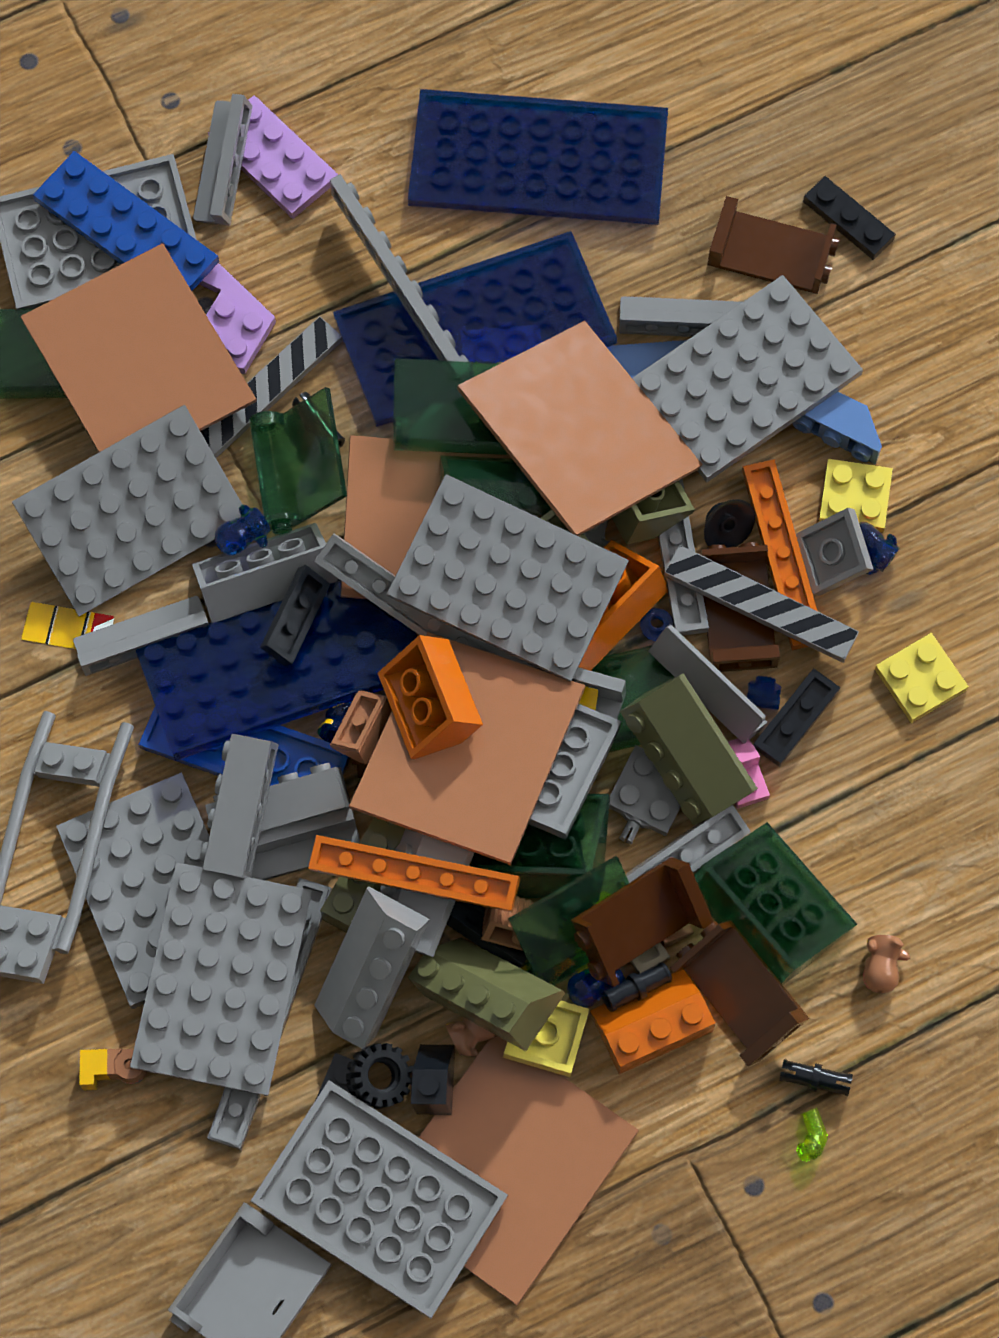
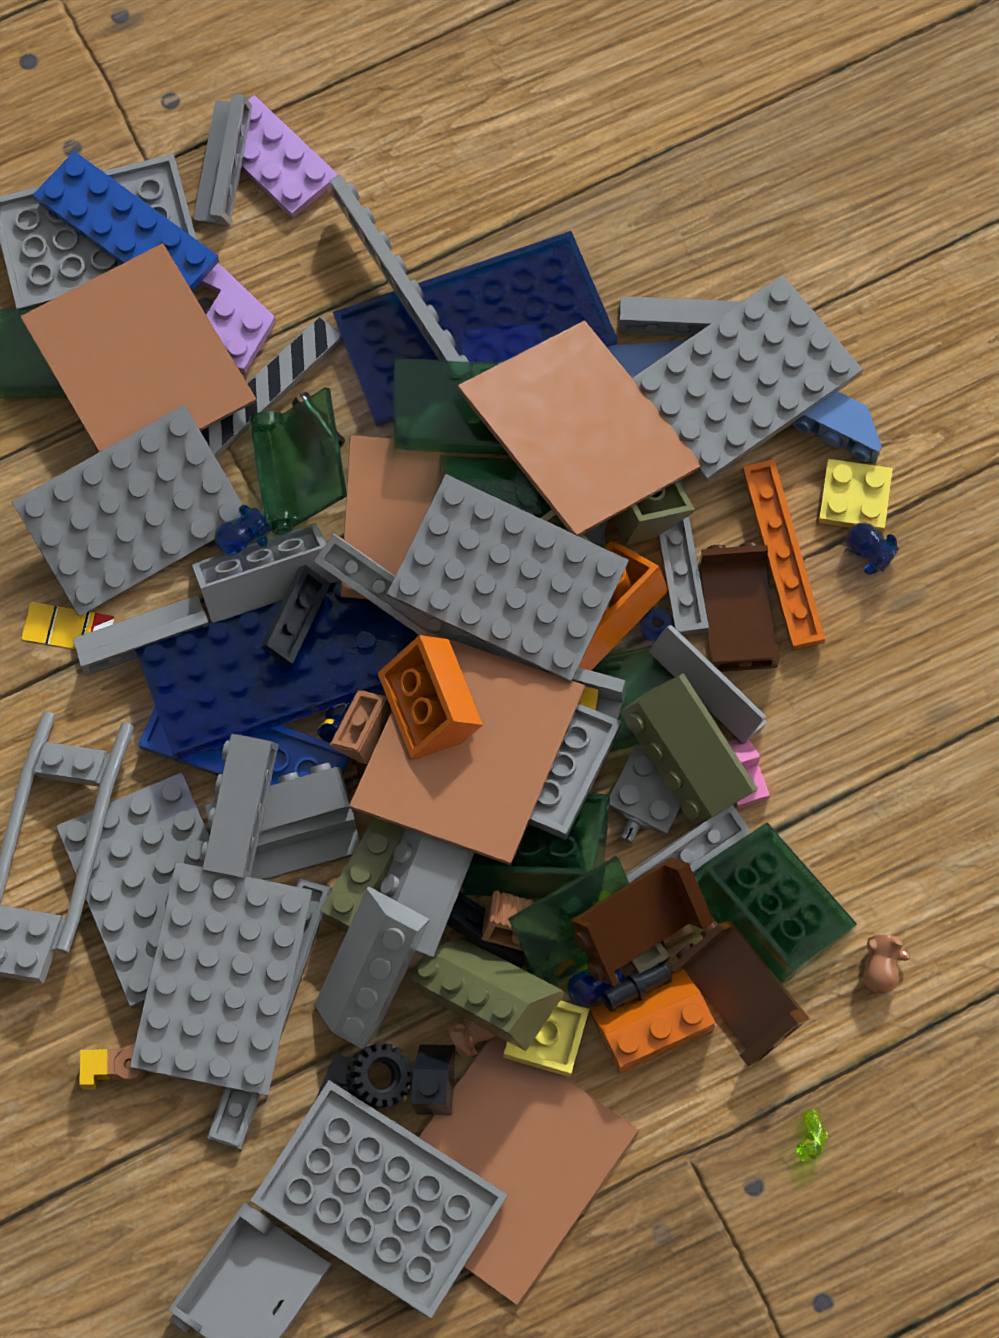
(414, 873): orange plate -> none
(538, 157): clear blue plate -> none
(729, 523): black piece -> none
(761, 603): tile -> none
(764, 692): clear blue plate -> none
(771, 249): reddish brown panel -> none
(796, 717): black plate -> none
(816, 1077): black pin -> none
(834, 551): light grey plate -> none
(850, 217): black plate -> none
(921, 678): light yellow plate -> none

